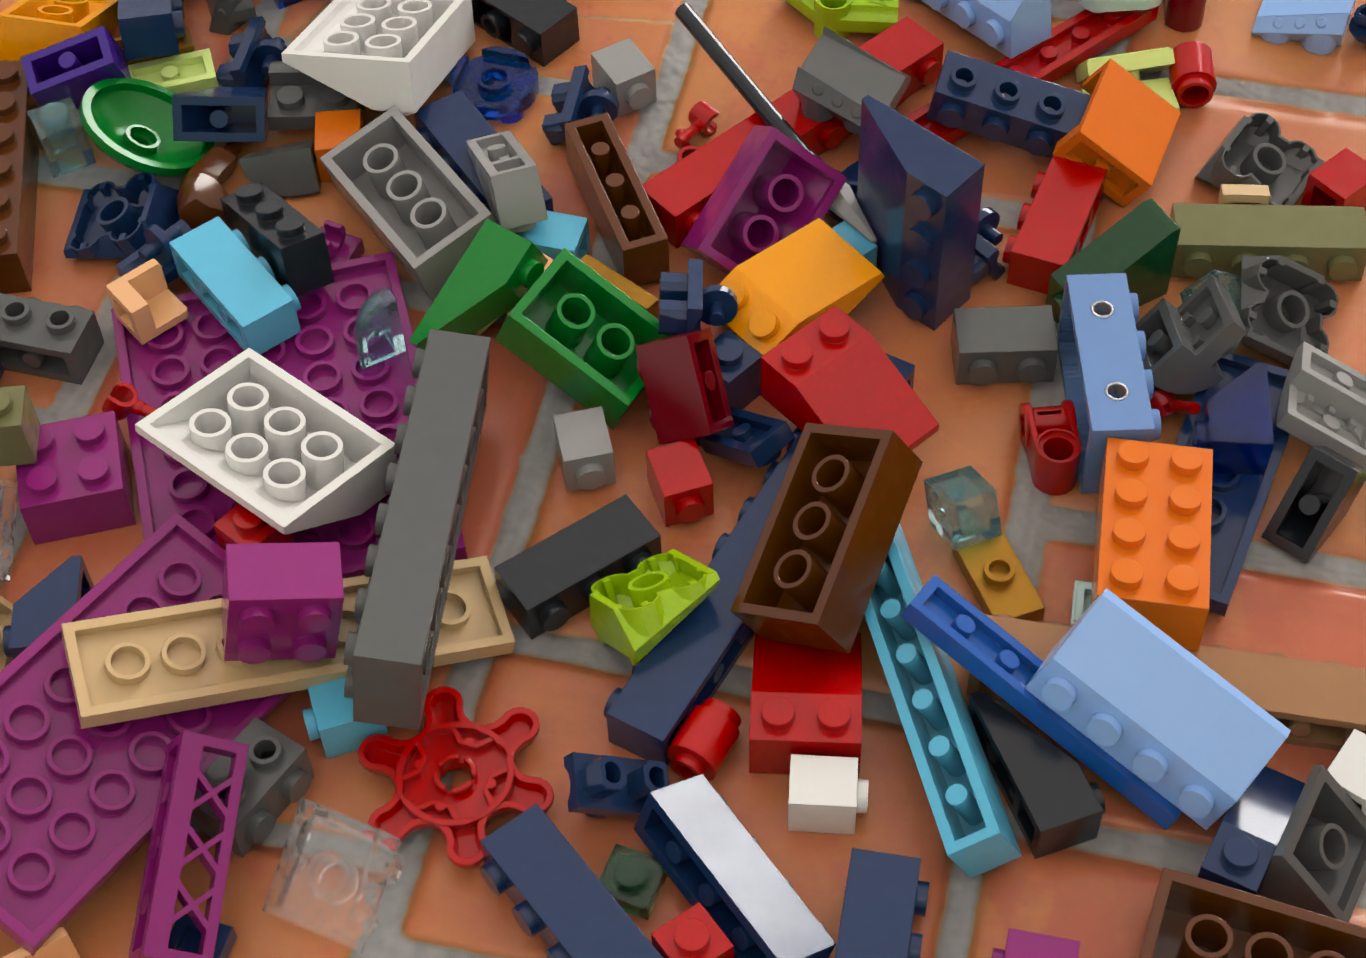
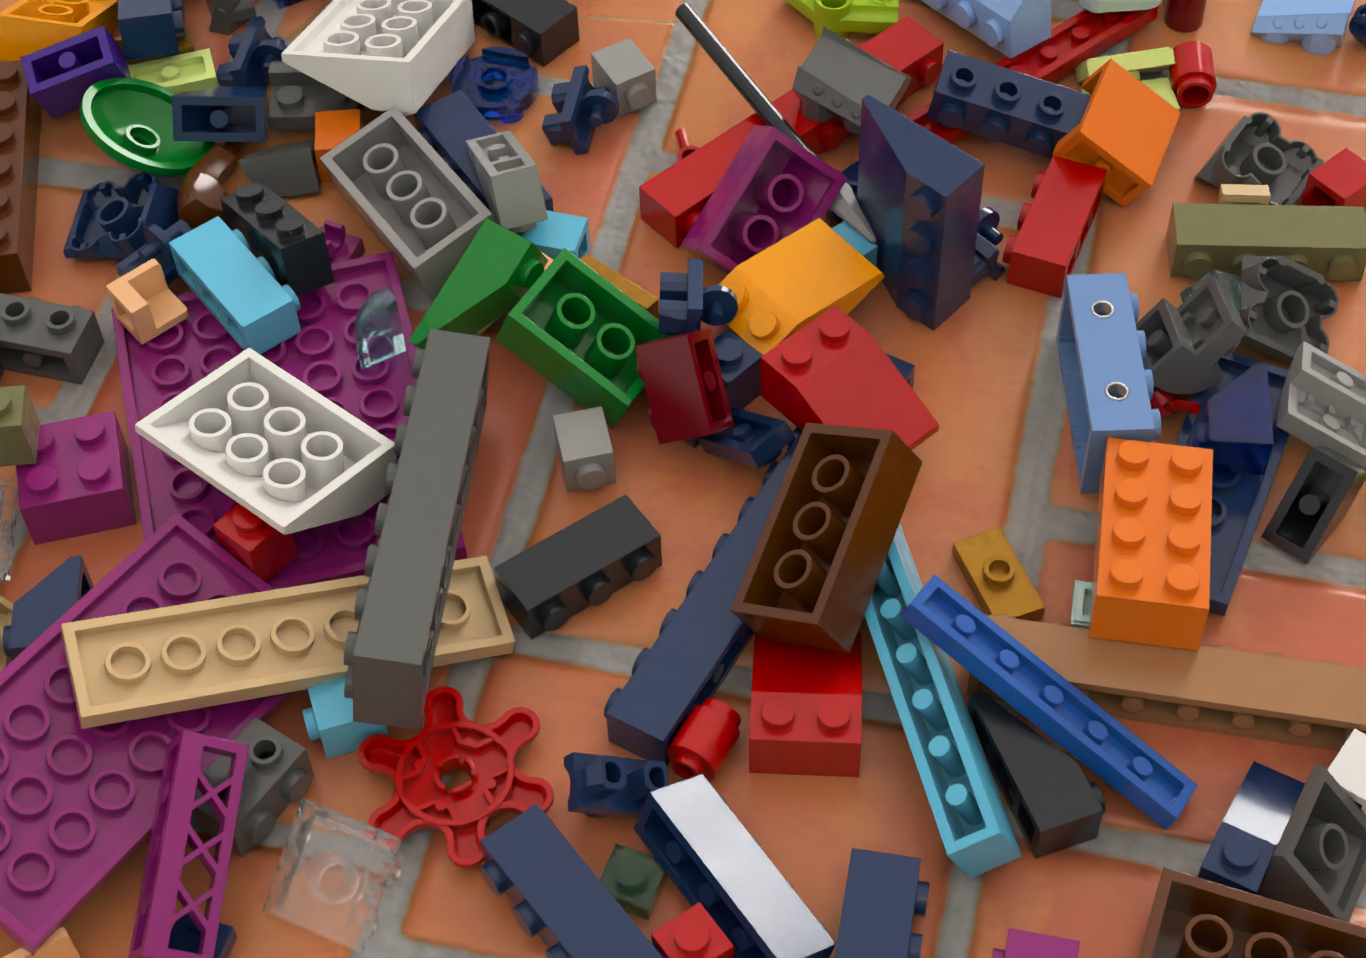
(61, 137): clear light blue brick -> none
(125, 400): red hand -> none
(281, 601): magenta brick -> none
(617, 199): reddish brown brick -> none
(646, 604): lime slope -> none
(680, 482): red brick -> none
(701, 121): red hand -> none
(825, 794): white brick -> none
(962, 507): clear light blue brick -> none
(1004, 345): dark grey brick -> none
(1051, 445): red piece -> none
(1138, 245): dark green slope -> none
(1157, 709): light blue slope -> none

